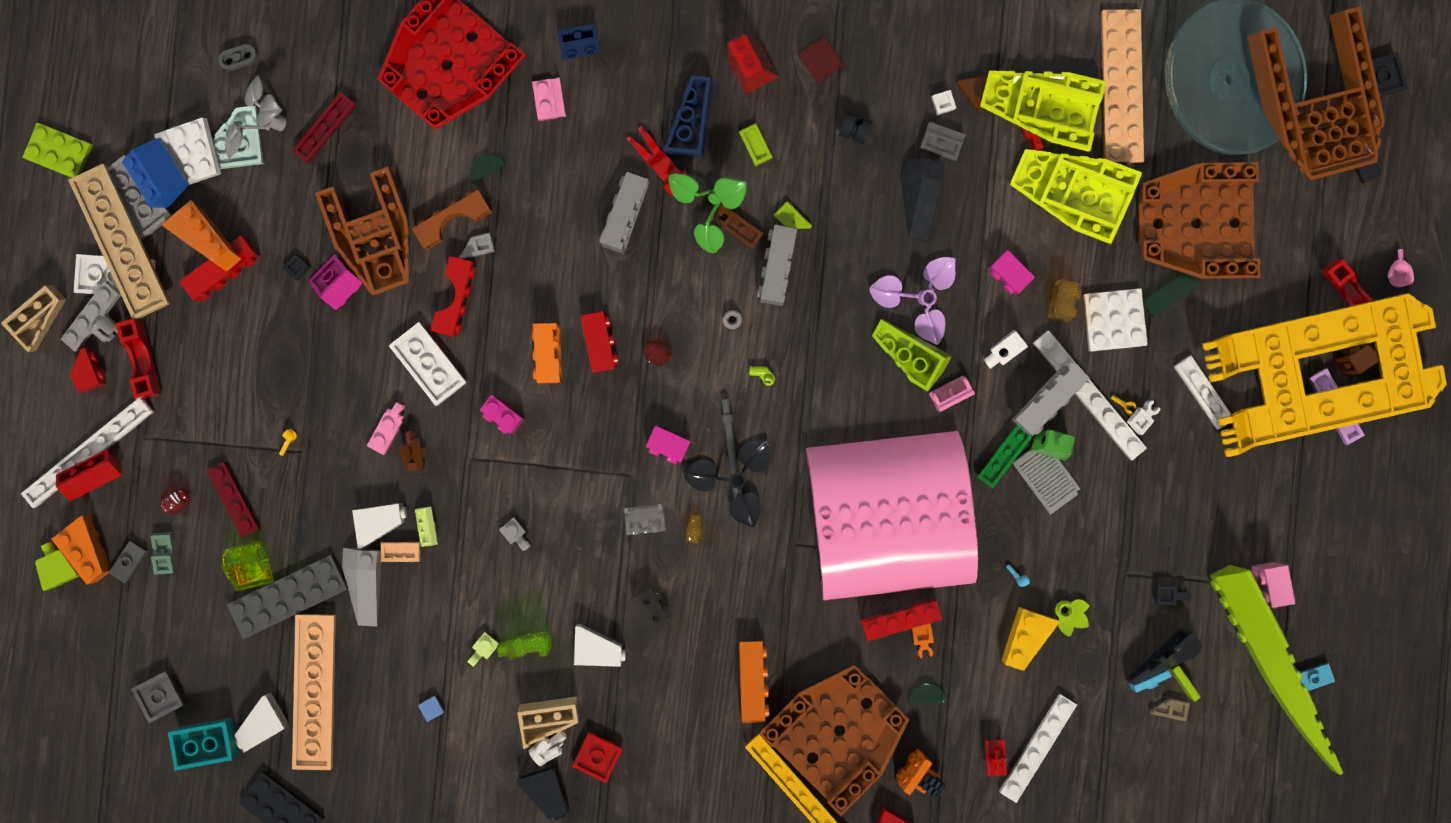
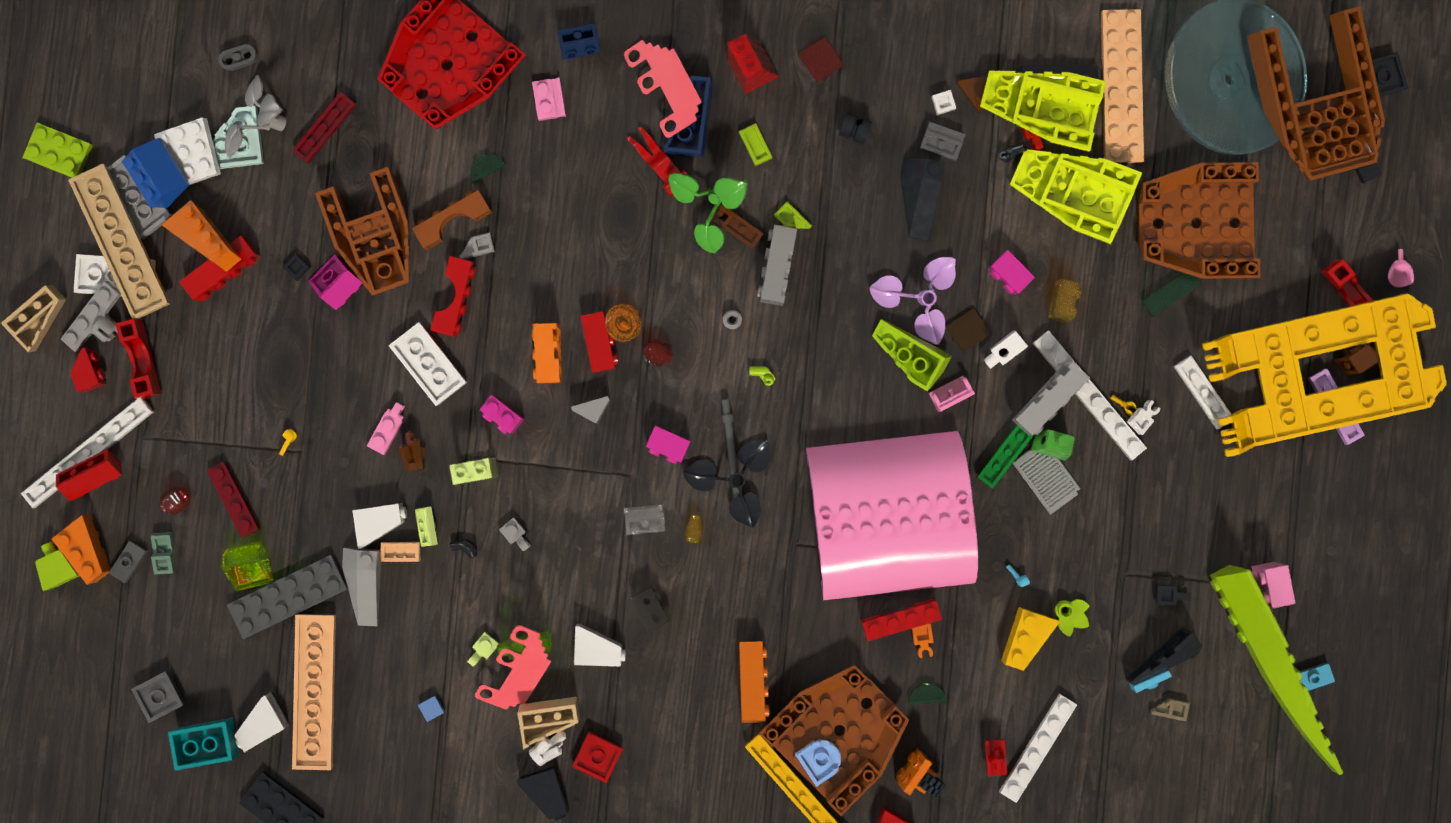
(465, 545): none -> black arm
(474, 470): none -> yellowish green window
(524, 676): none -> coral piece
(593, 409): none -> light grey slope
(623, 322): none -> clear orange tile
(624, 212): light grey wedge -> none
(671, 76): none -> coral piece
(820, 760): none -> light blue tile
(968, 330): none -> dark brown piece
(1011, 151): none -> black arm
(1115, 320): white plate -> none
(1184, 683): lime tile -> none

